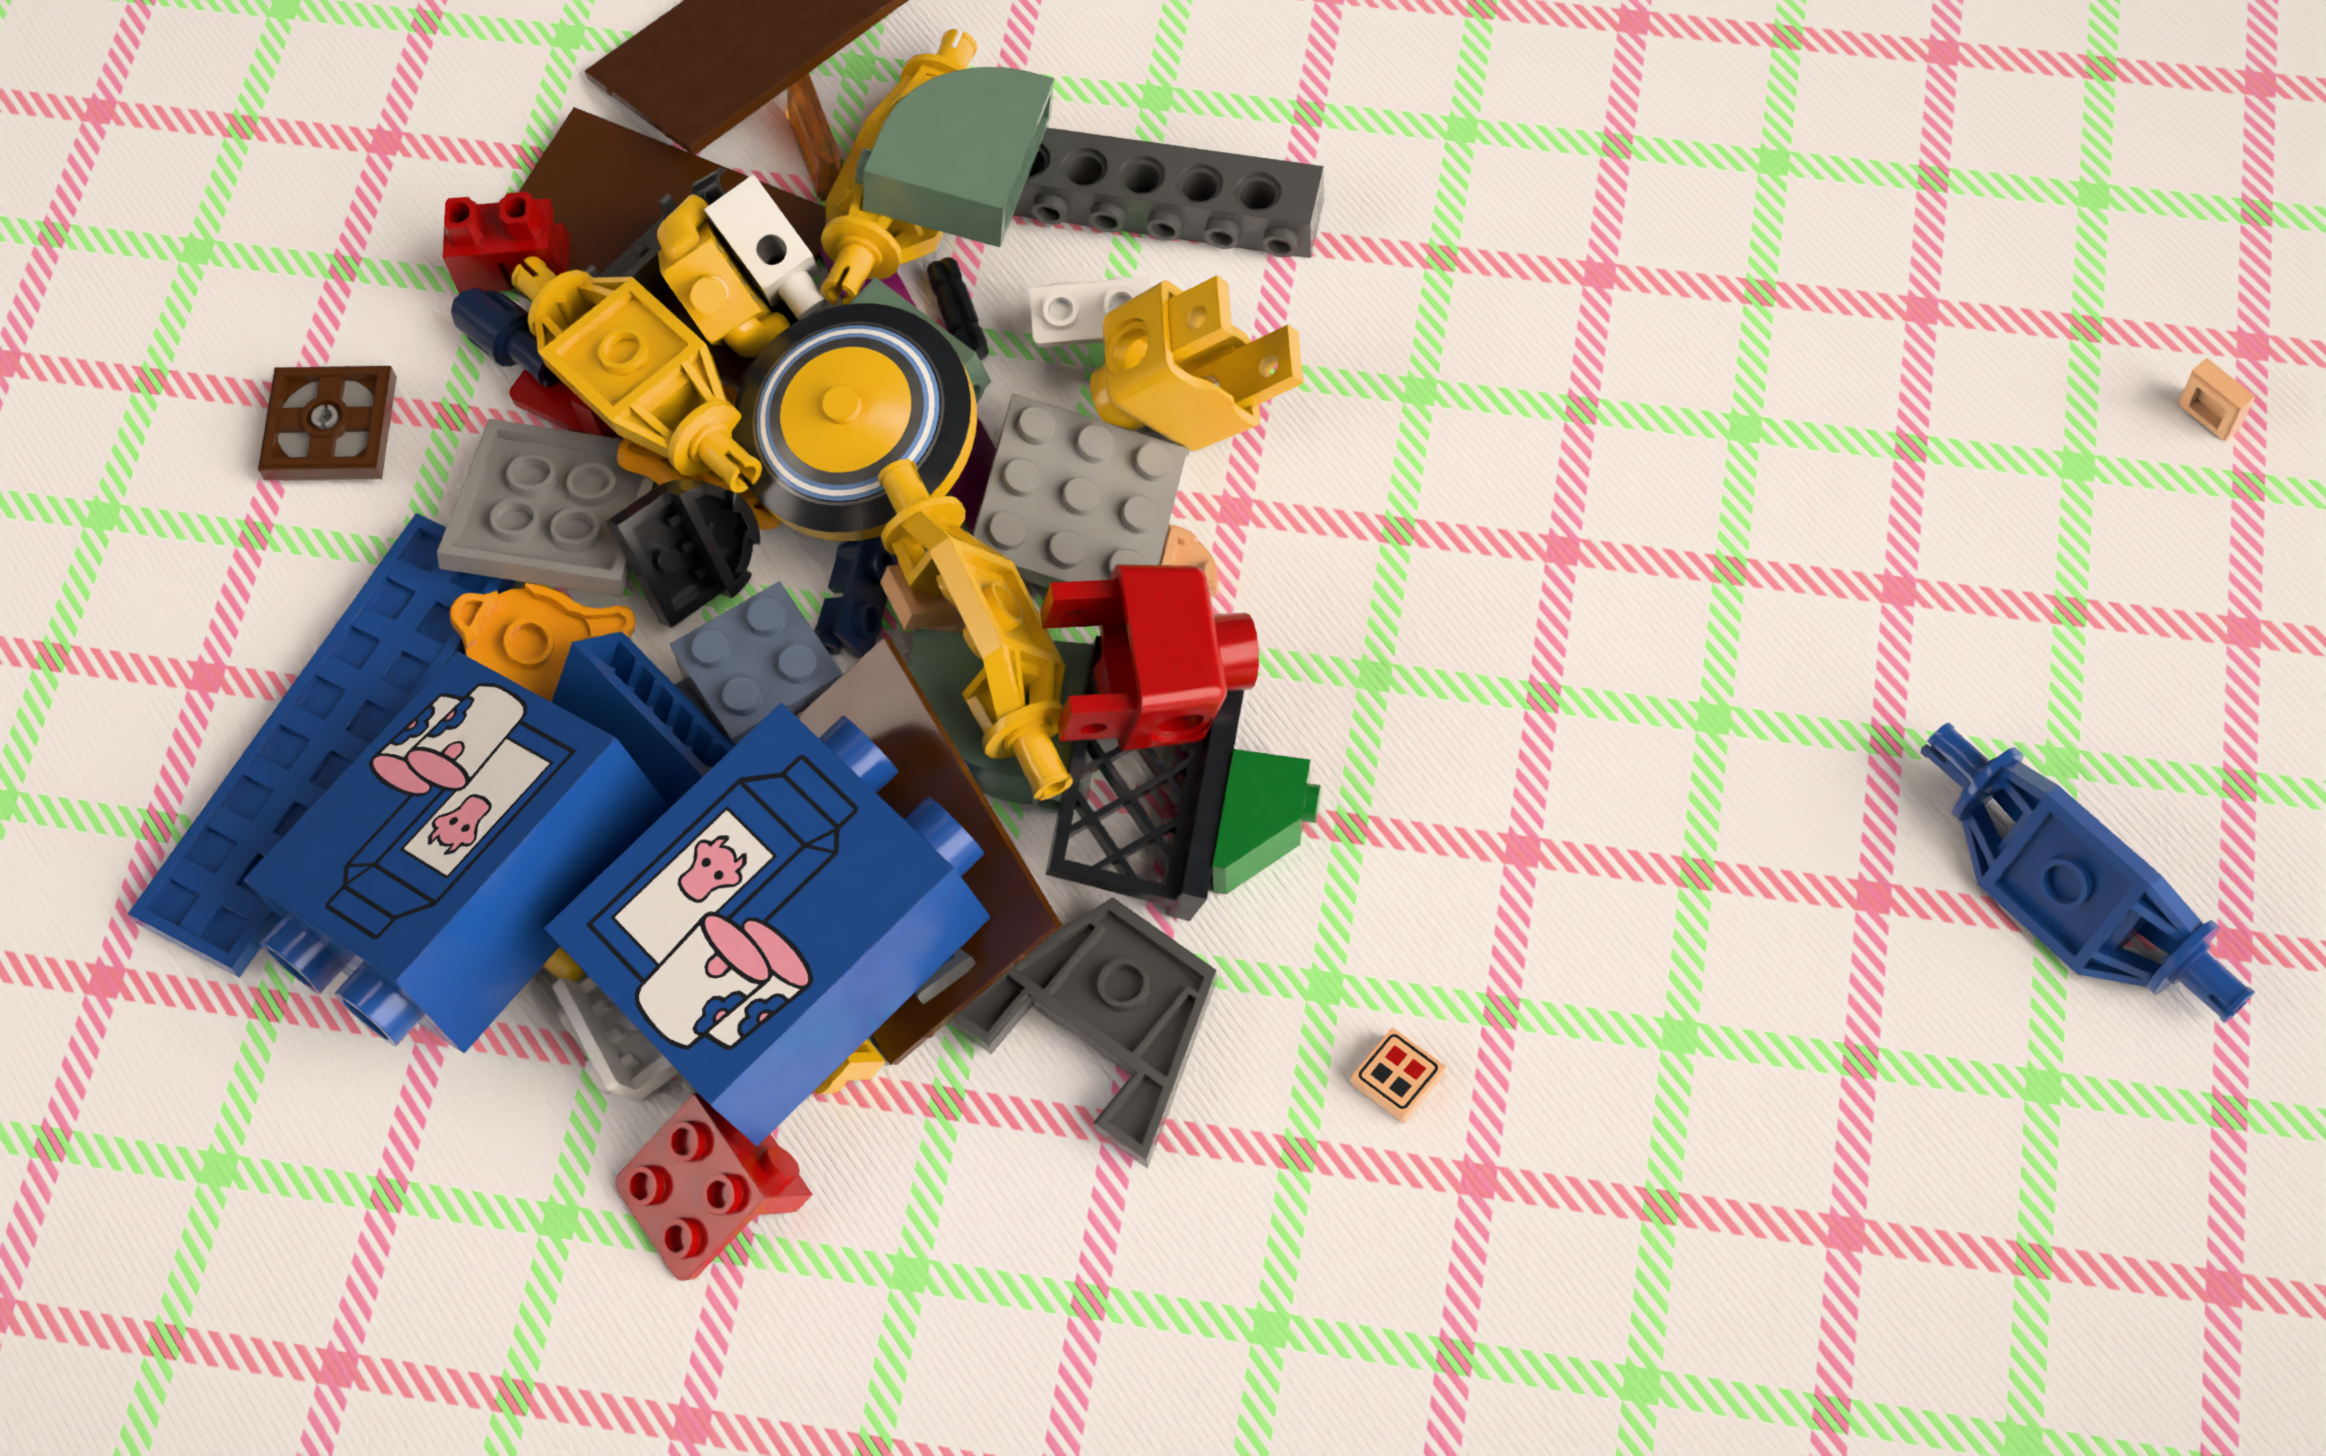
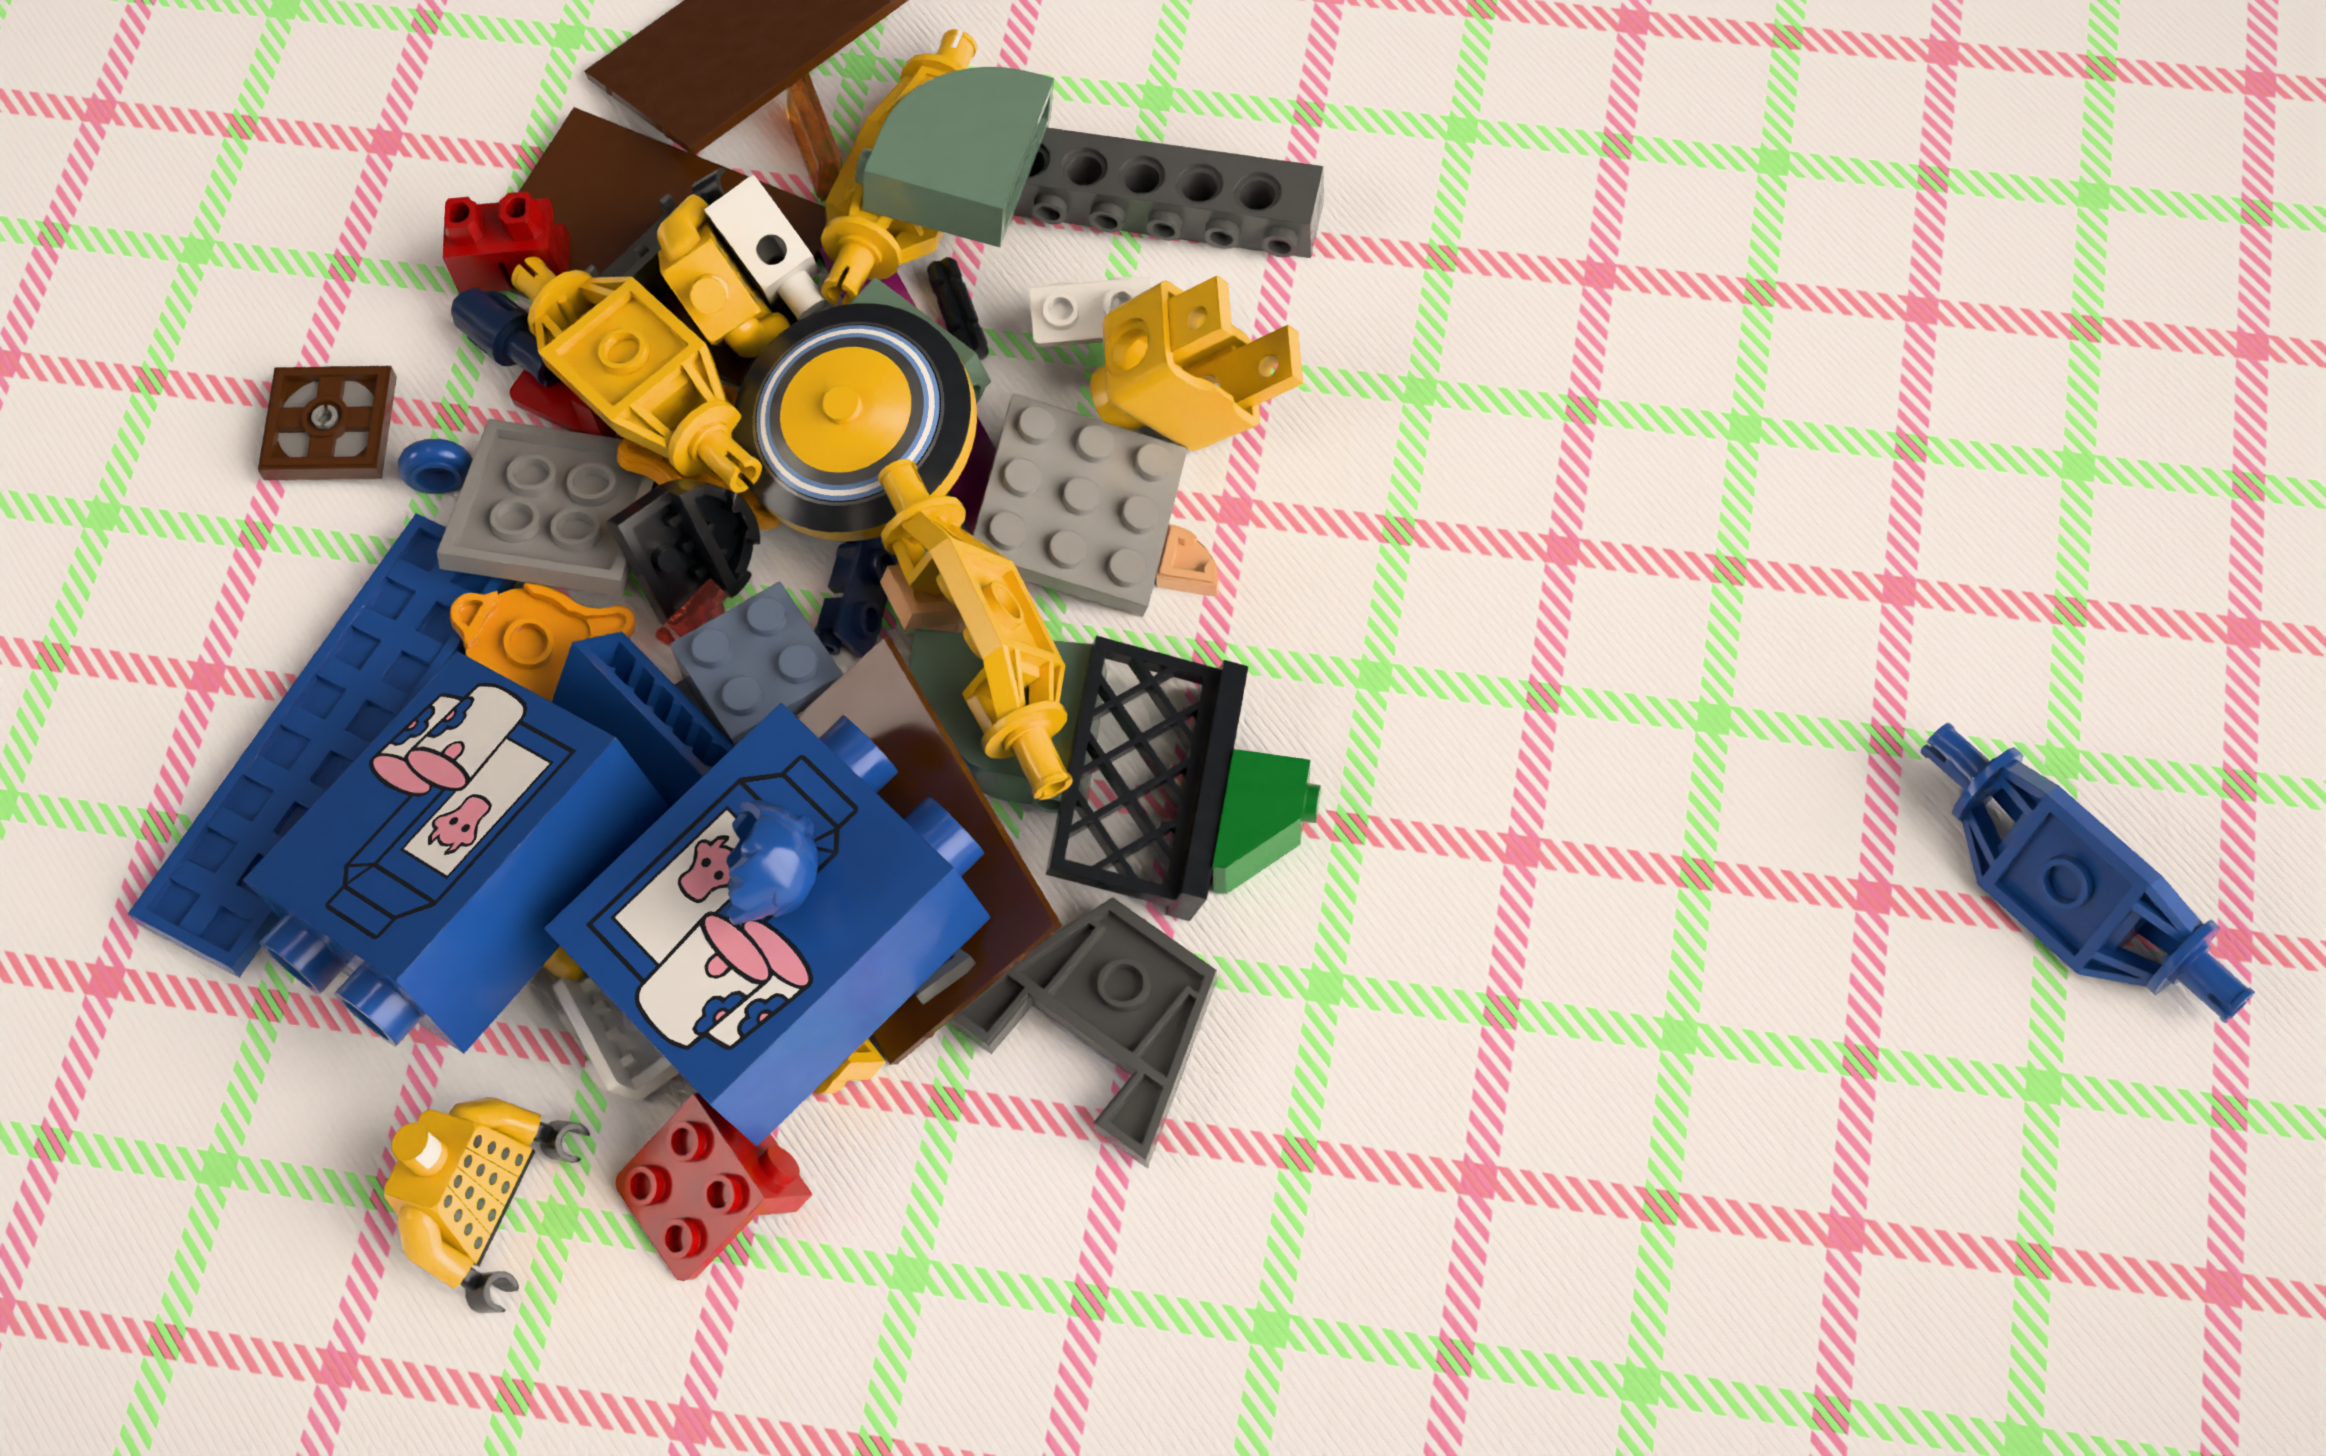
(434, 466): none -> blue piece
(458, 1182): none -> yellow torso
(694, 612): none -> clear red tile
(771, 863): none -> blue hair
(1161, 655): red piece -> none
(1398, 1075): light nougat tile -> none
(2216, 399): light nougat tile -> none

